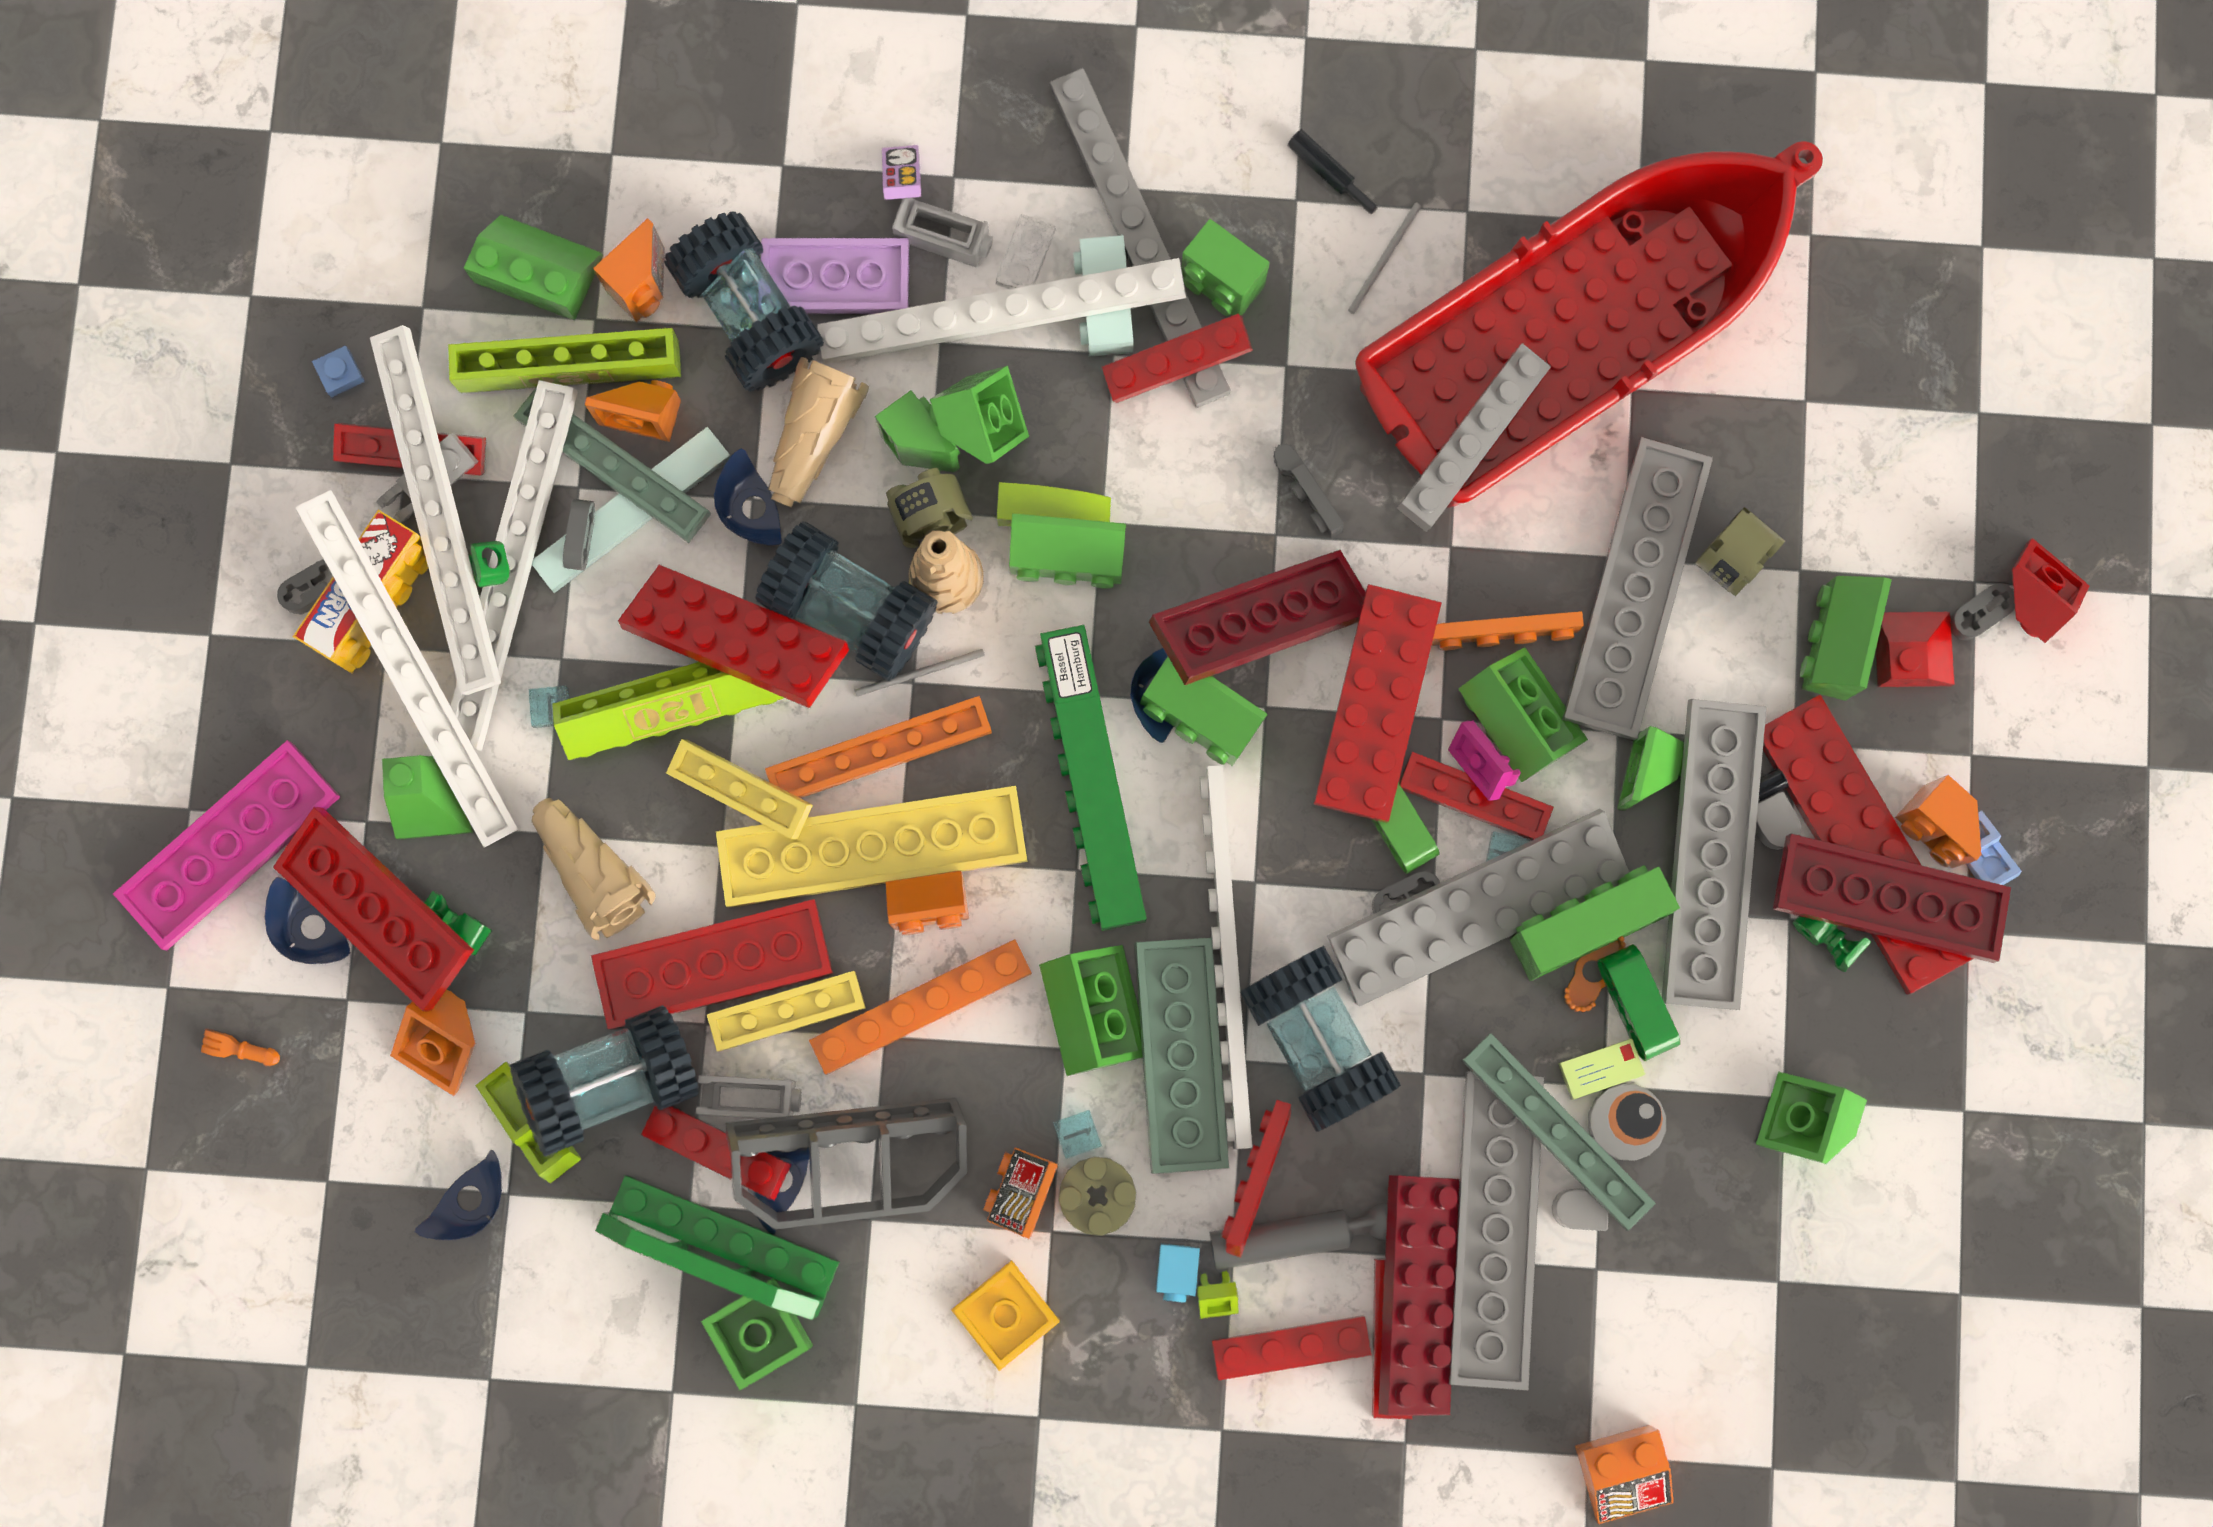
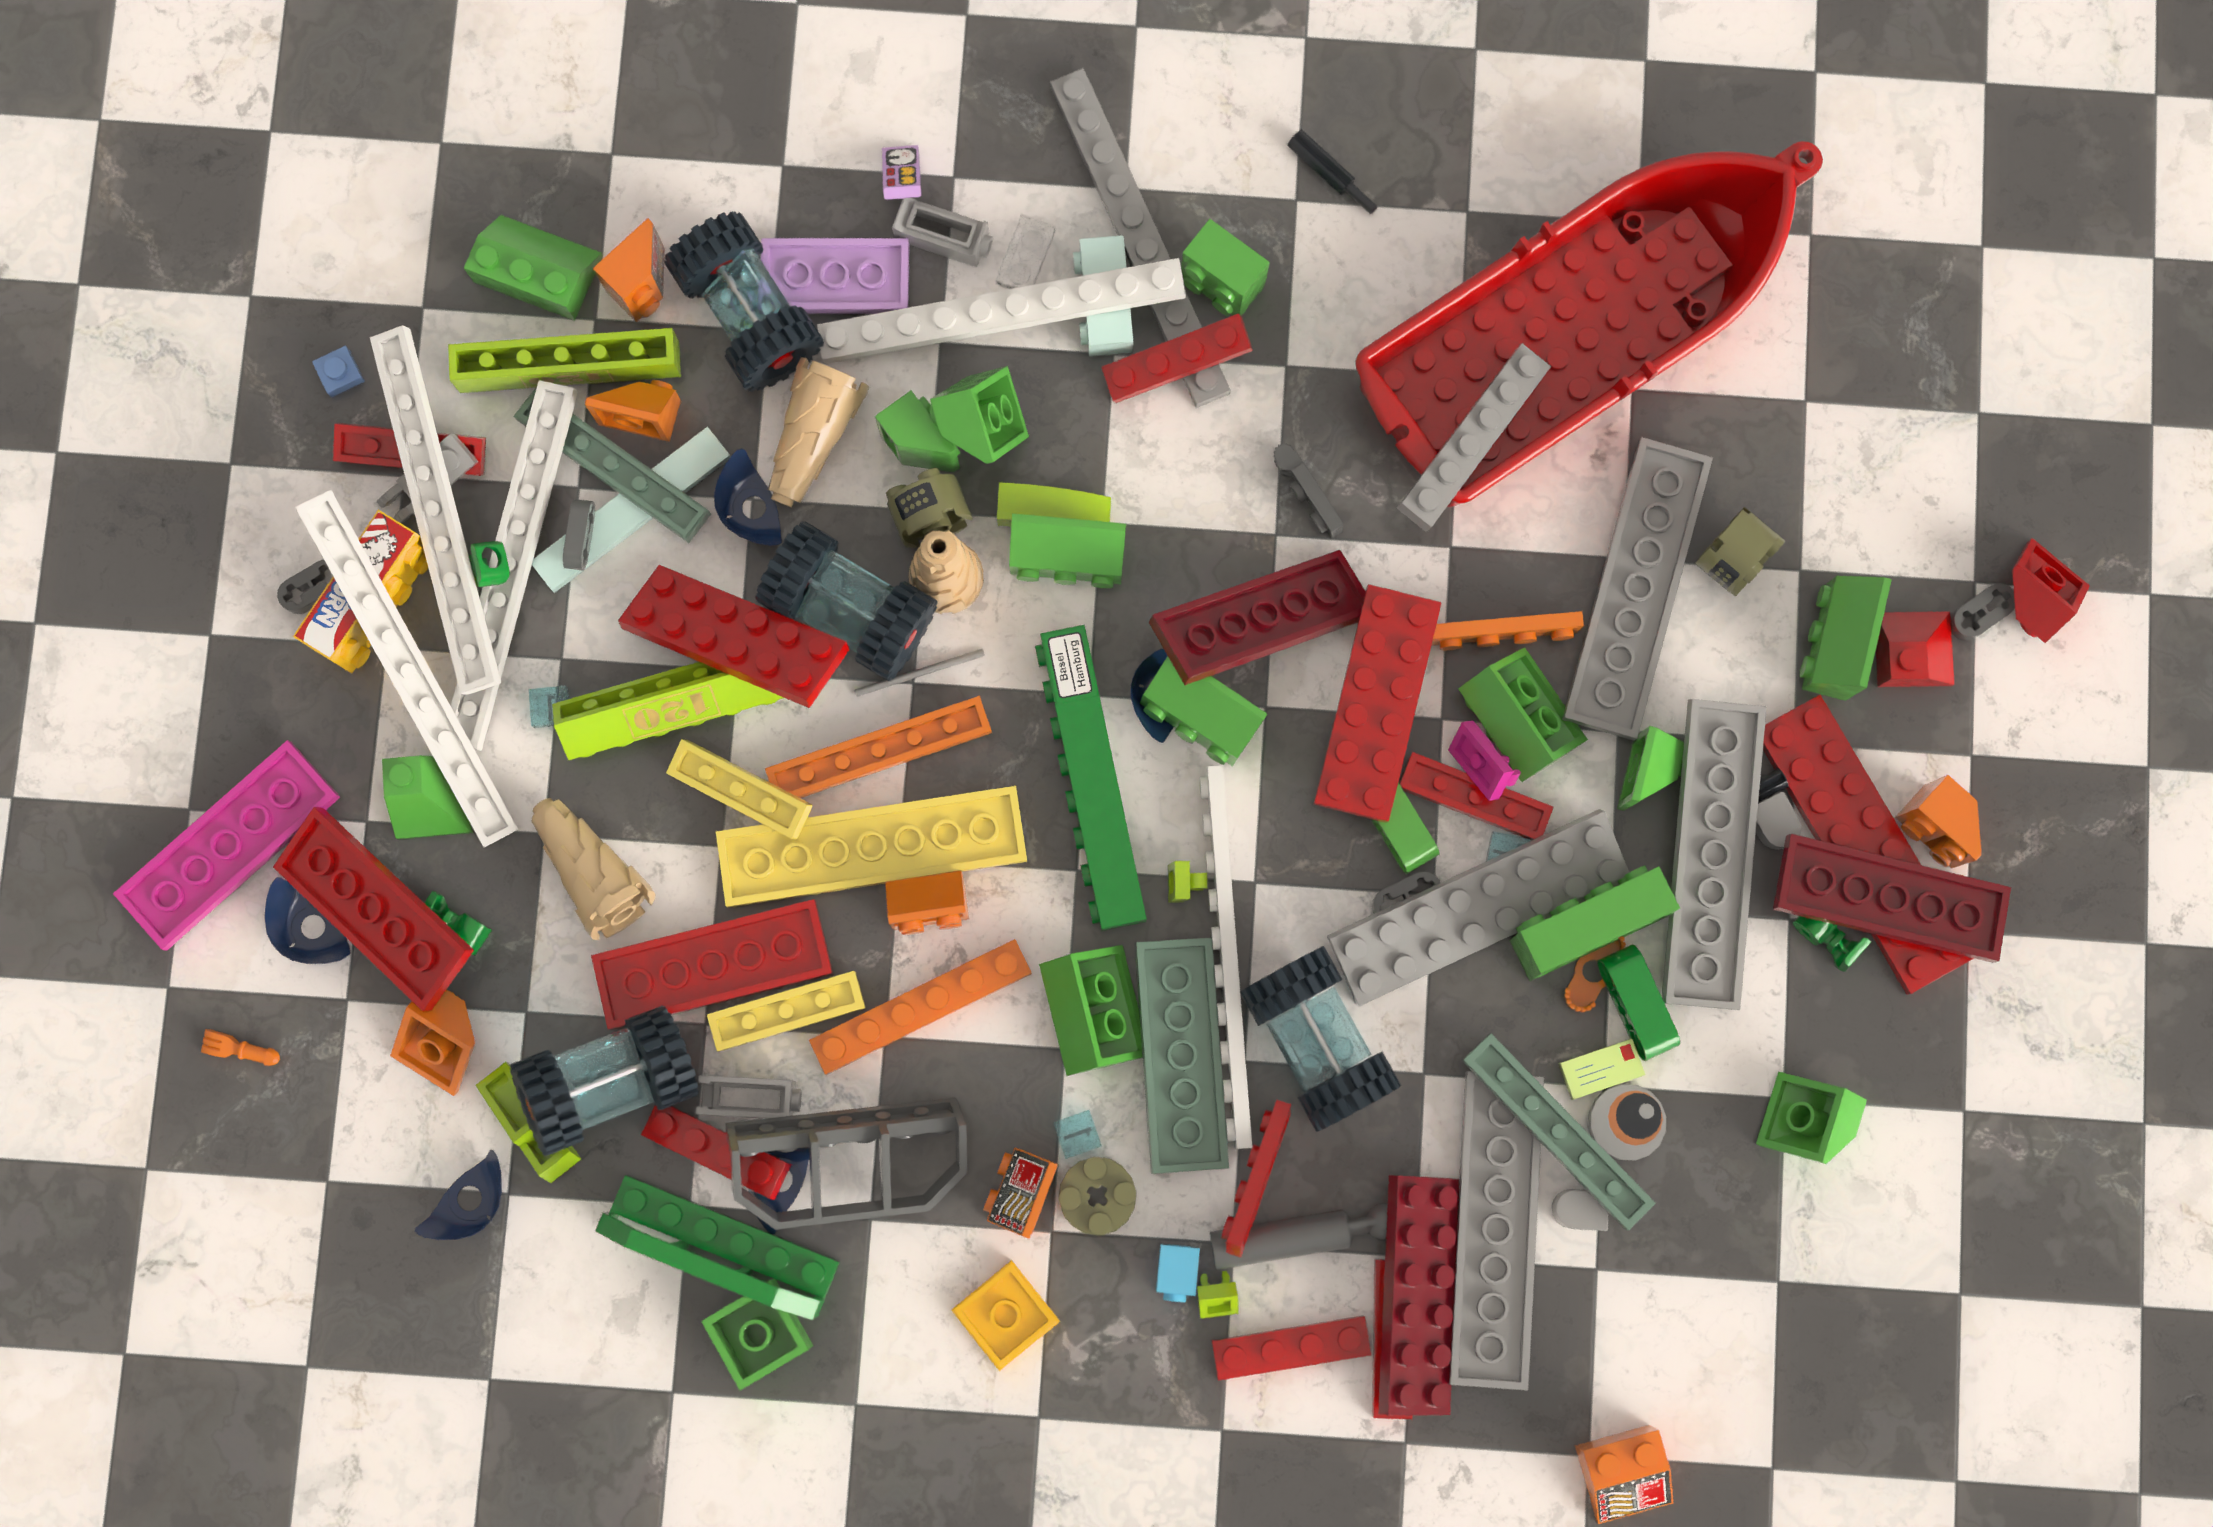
(1182, 881): none -> lime tile
(1384, 258): light grey axle -> none
(1995, 863): light blue slope -> none

